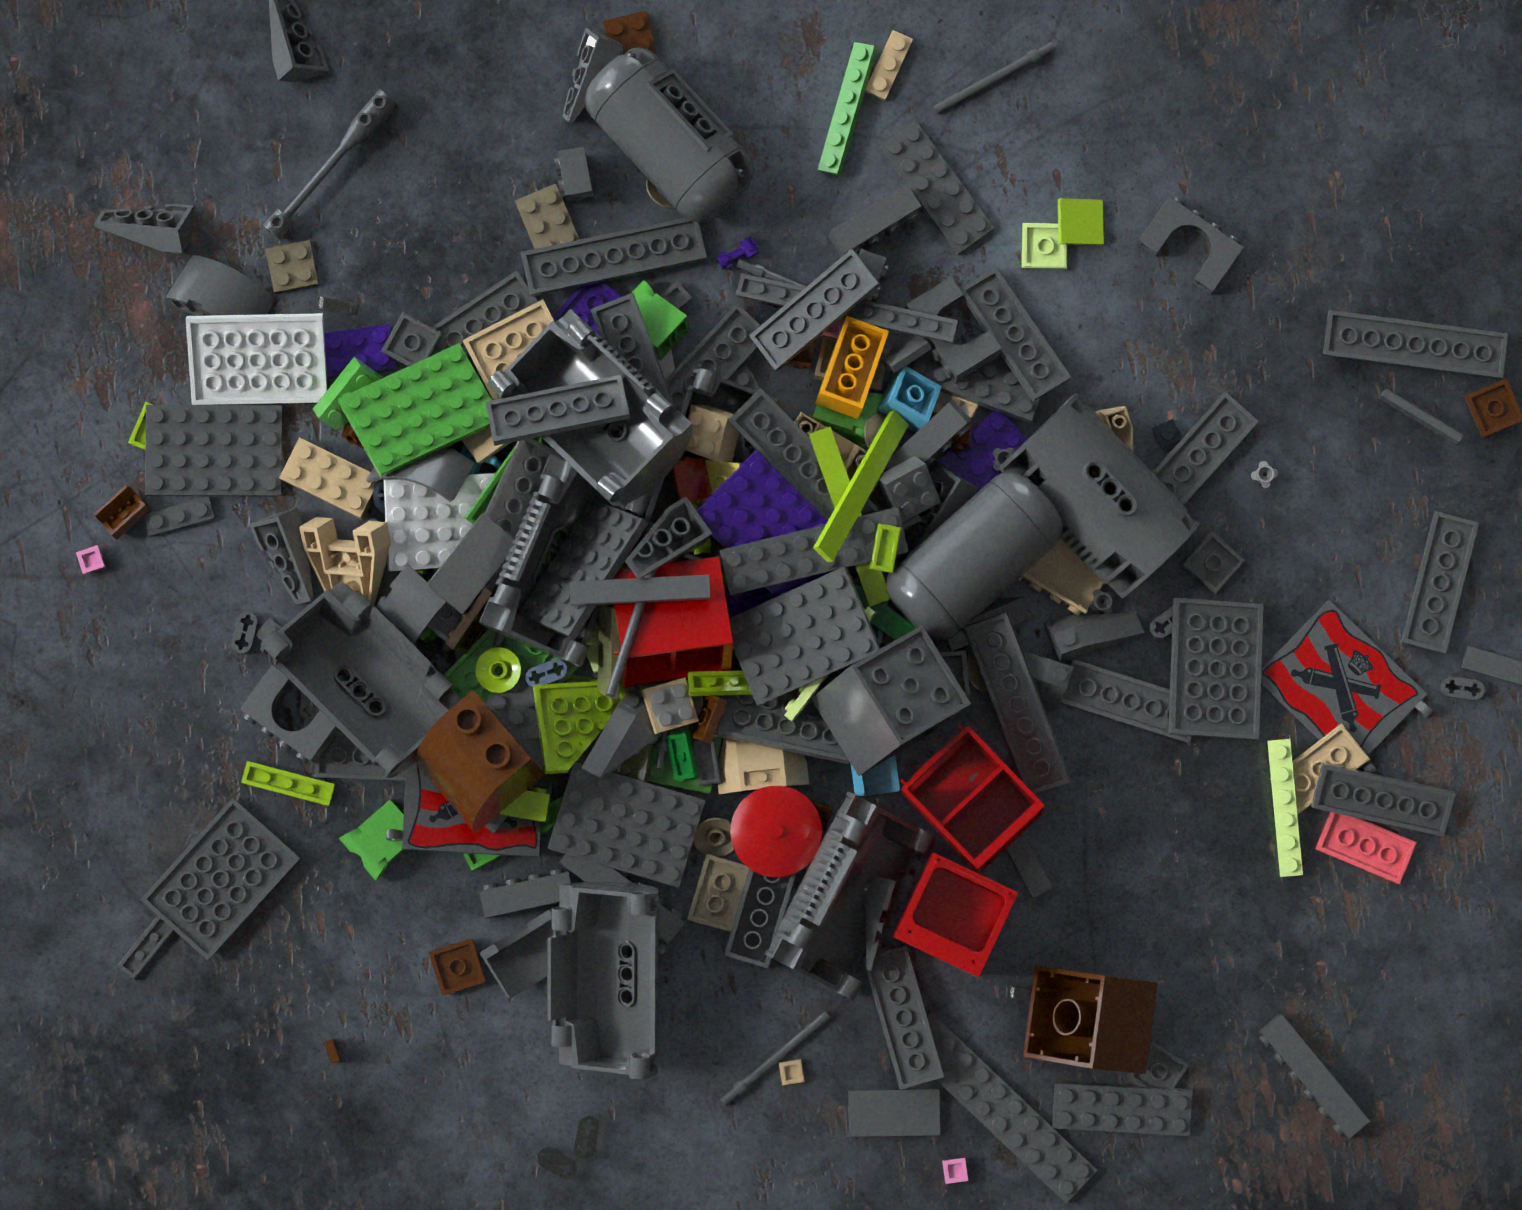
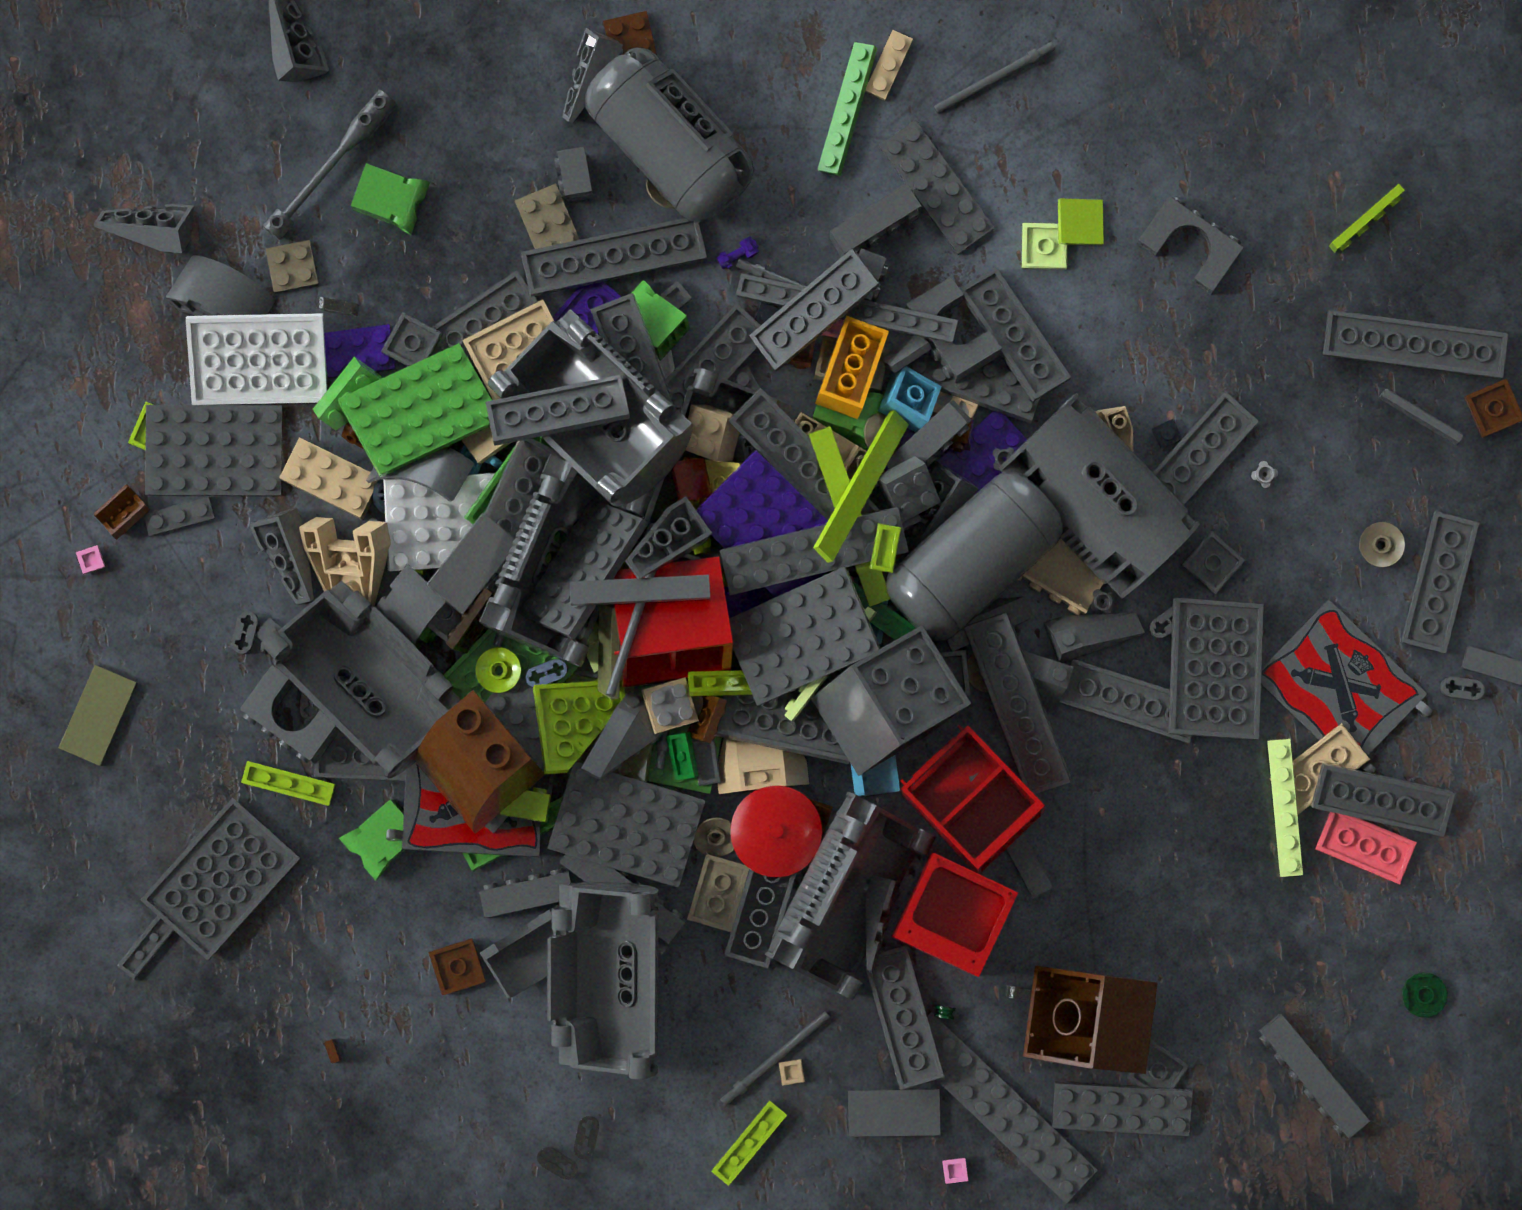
(97, 715): none -> olive tile
(389, 197): none -> bright green piece
(749, 1143): none -> lime plate
(944, 1012): none -> dark green bush
(1374, 212): none -> lime plate
(1390, 536): none -> dark tan dish
(1424, 995): none -> dark green tile

